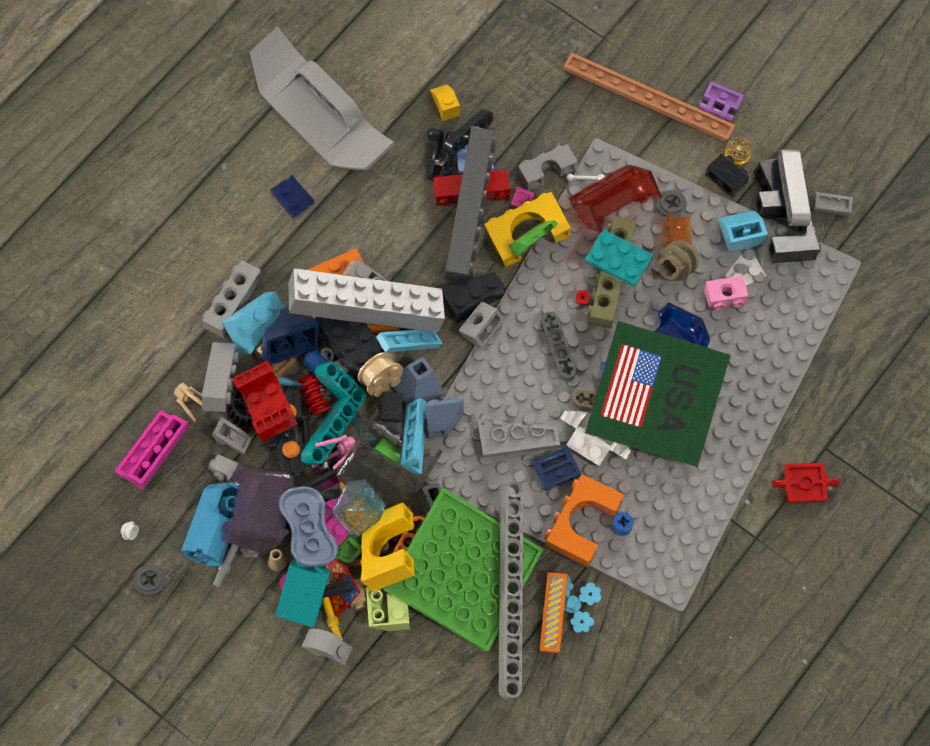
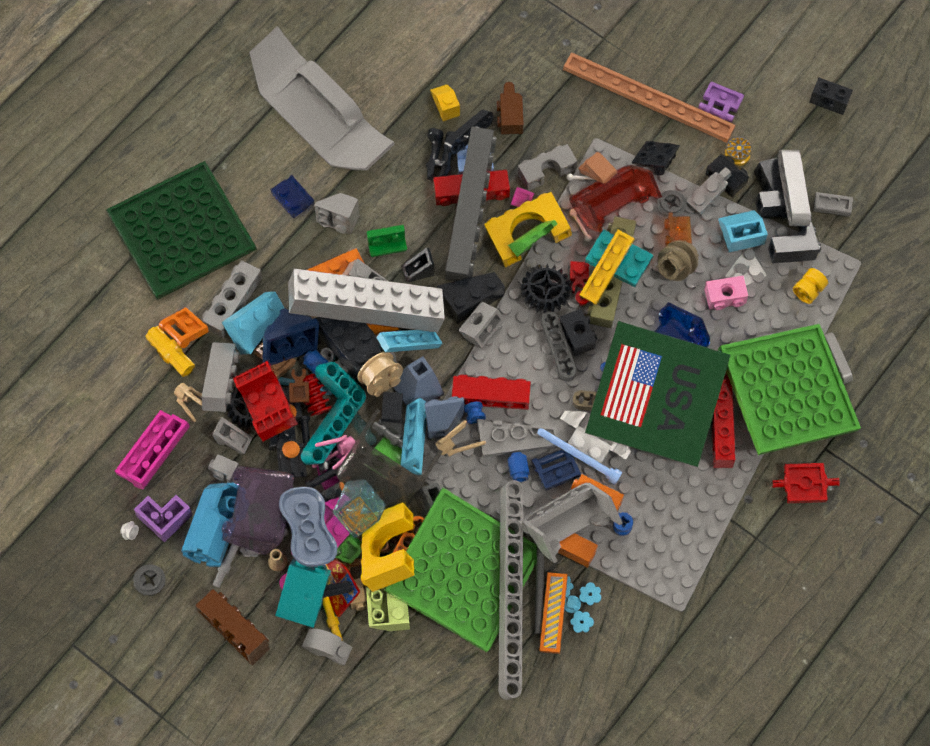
(164, 520): none -> medium lavender brick
(170, 351): none -> yellow piece
(181, 230): none -> dark green tile
(188, 323): none -> orange plate
(233, 626): none -> reddish brown wedge
(299, 390): none -> reddish brown plate
(338, 212): none -> light grey slope
(386, 241): none -> green bracket
(419, 266): none -> black slope
(446, 443): none -> tan plant
(474, 412): none -> blue wheel
(493, 392): none -> red brick
(510, 111): none -> reddish brown hinge
(518, 467): none -> blue brick
(531, 289): none -> black gear
(539, 592): none -> dark grey bar
(568, 515): none -> light grey windscreen
(578, 274): none -> red plate
(578, 342): none -> black brick
(588, 238): none -> hinge
(598, 168): none -> nougat slope
(607, 267): none -> yellow tile
(611, 474): none -> light blue piece
(656, 155): none -> black hinge
(709, 191): none -> light grey hinge
(723, 428): none -> red brick
(789, 389): none -> bright green plate
(810, 285): none -> yellow wheel
(831, 96): none -> black brick
(839, 358): none -> light grey beam

